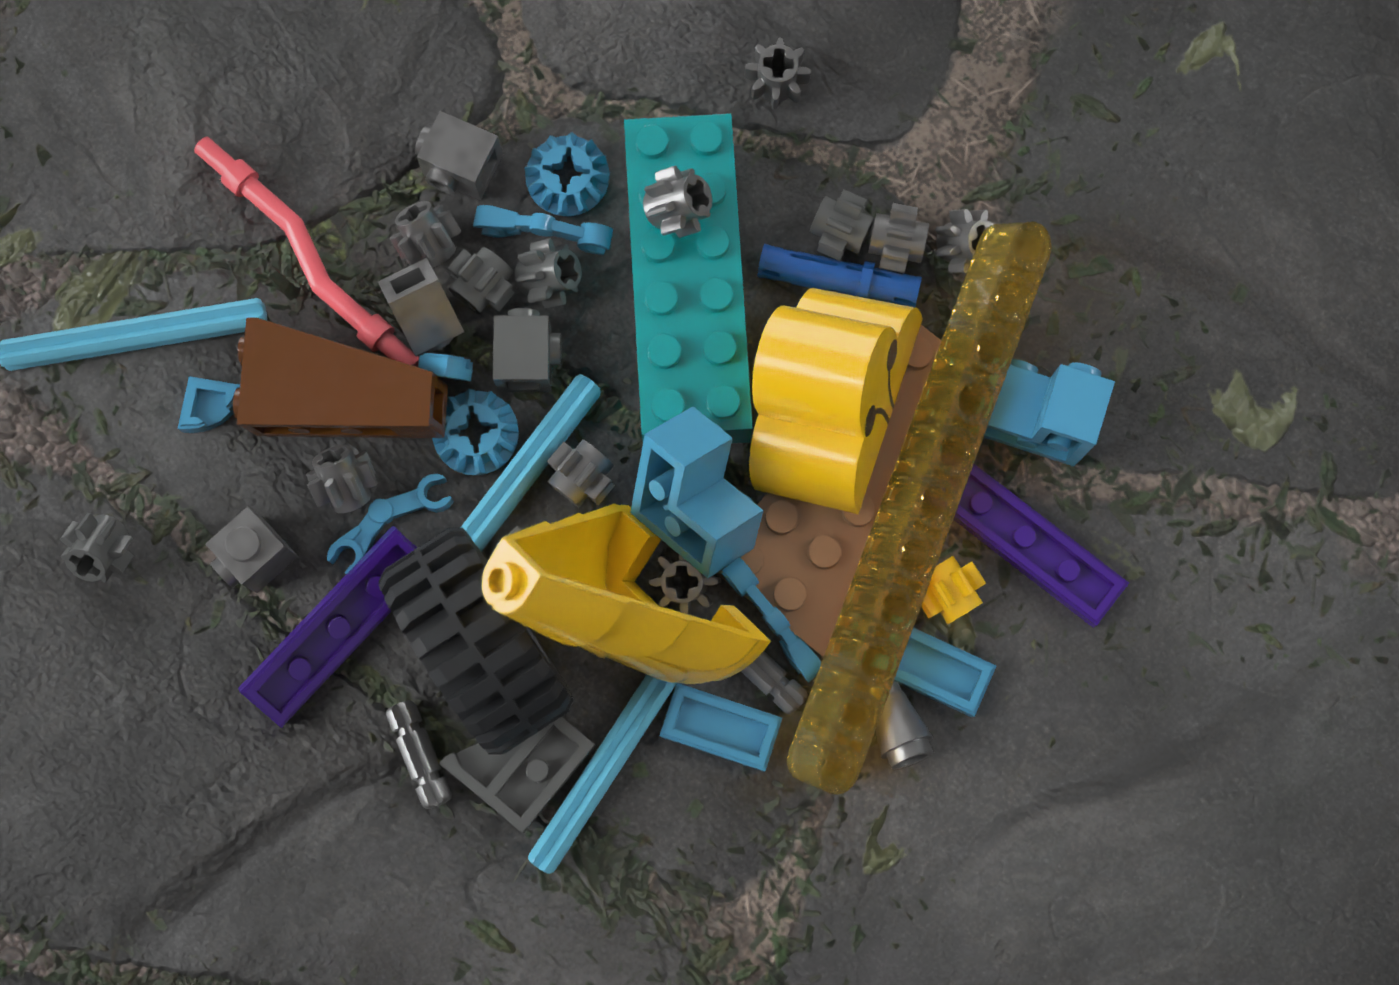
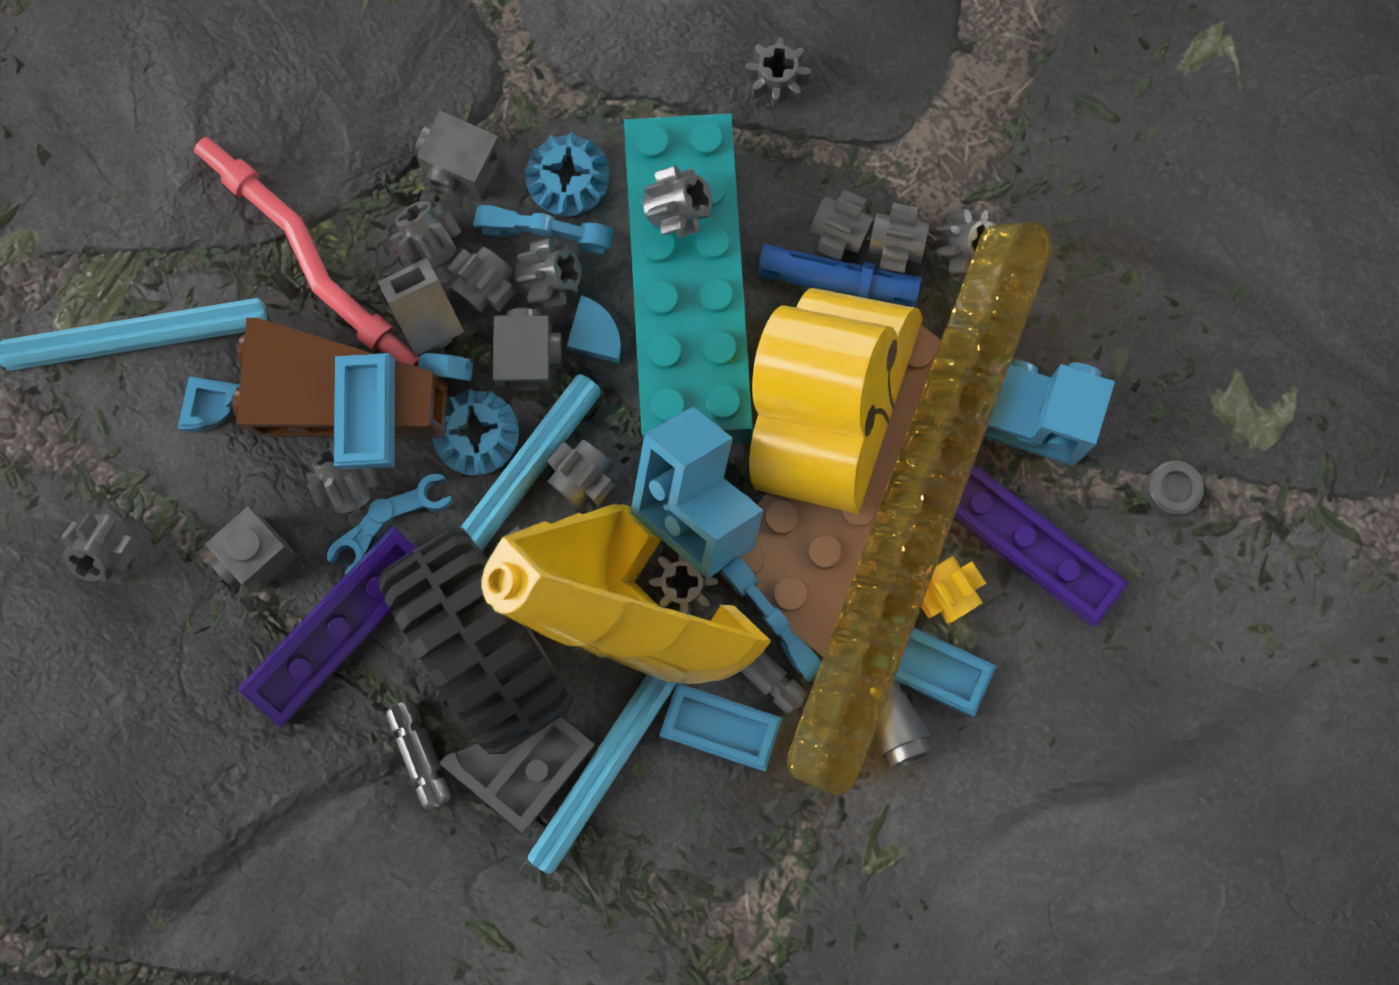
(364, 411): none -> dark azure tile
(594, 332): none -> dark azure tile
(1174, 488): none -> flat silver tile

